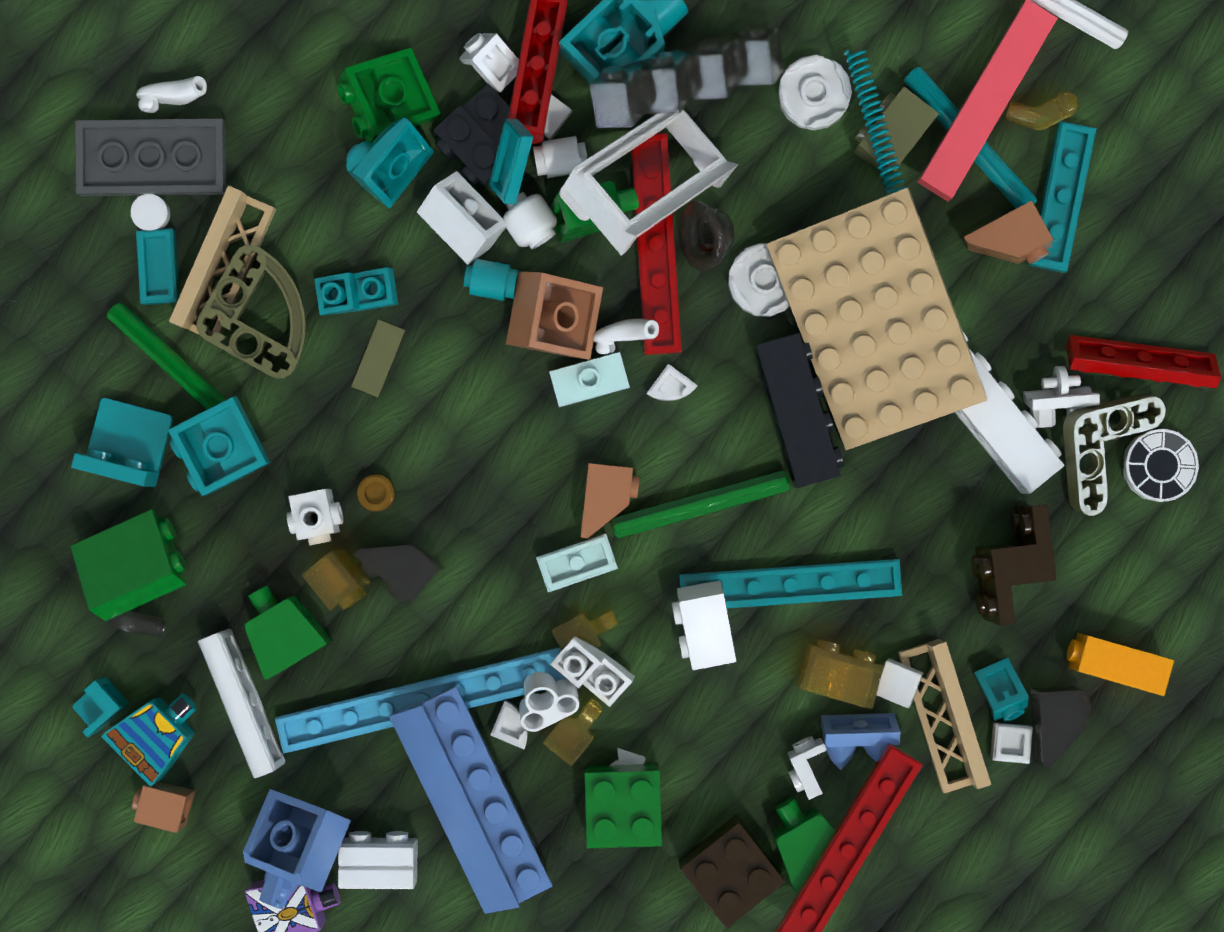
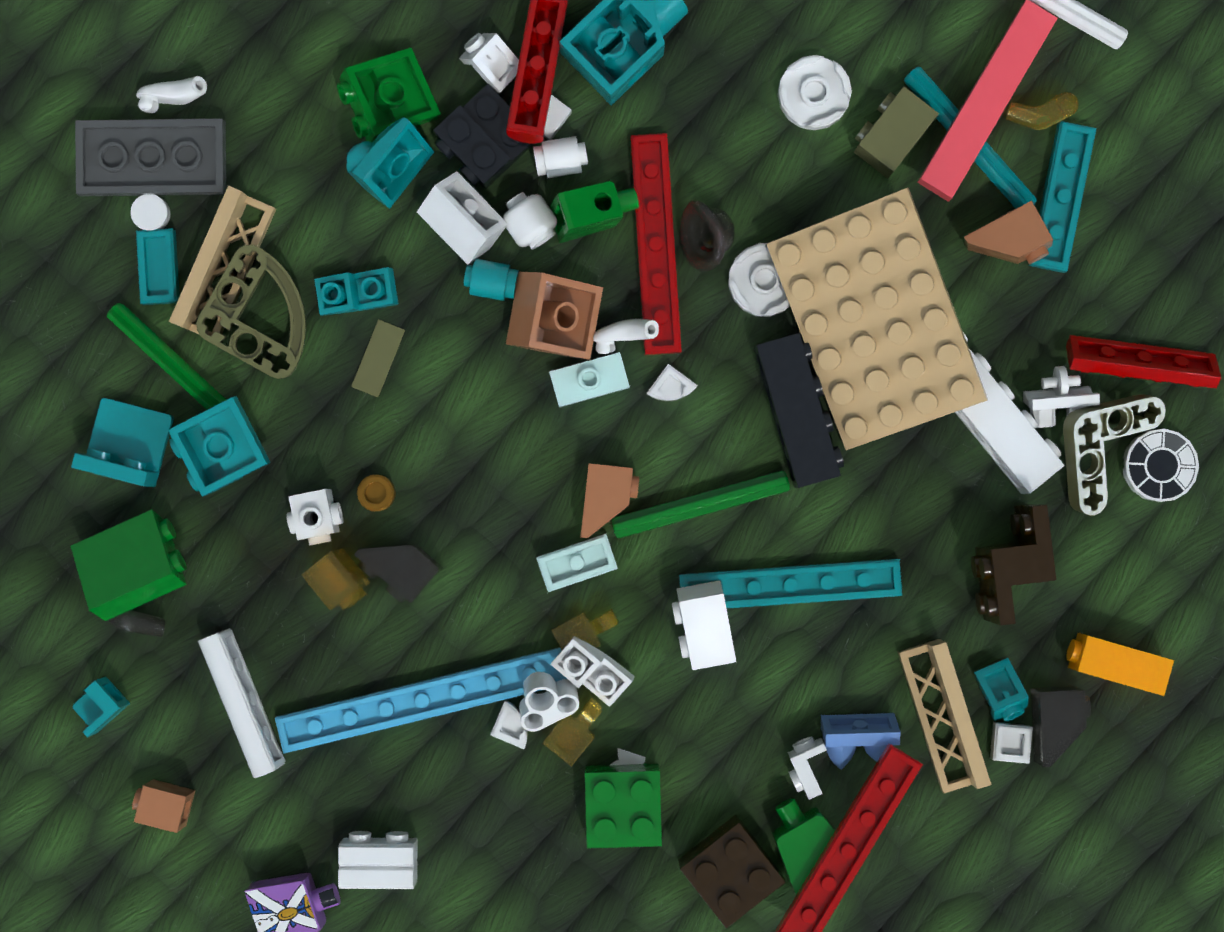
(153, 736): torso -> none
(282, 632): green torso -> none
(293, 846): medium blue hinge -> none
(471, 800): medium blue slope -> none
(510, 161): teal tile -> none
(591, 201): white piece -> none
(676, 77): clear smoke brick -> none
(839, 674): clear yellow brick -> none
(874, 126): teal piece -> none
(899, 683): white tile -> none

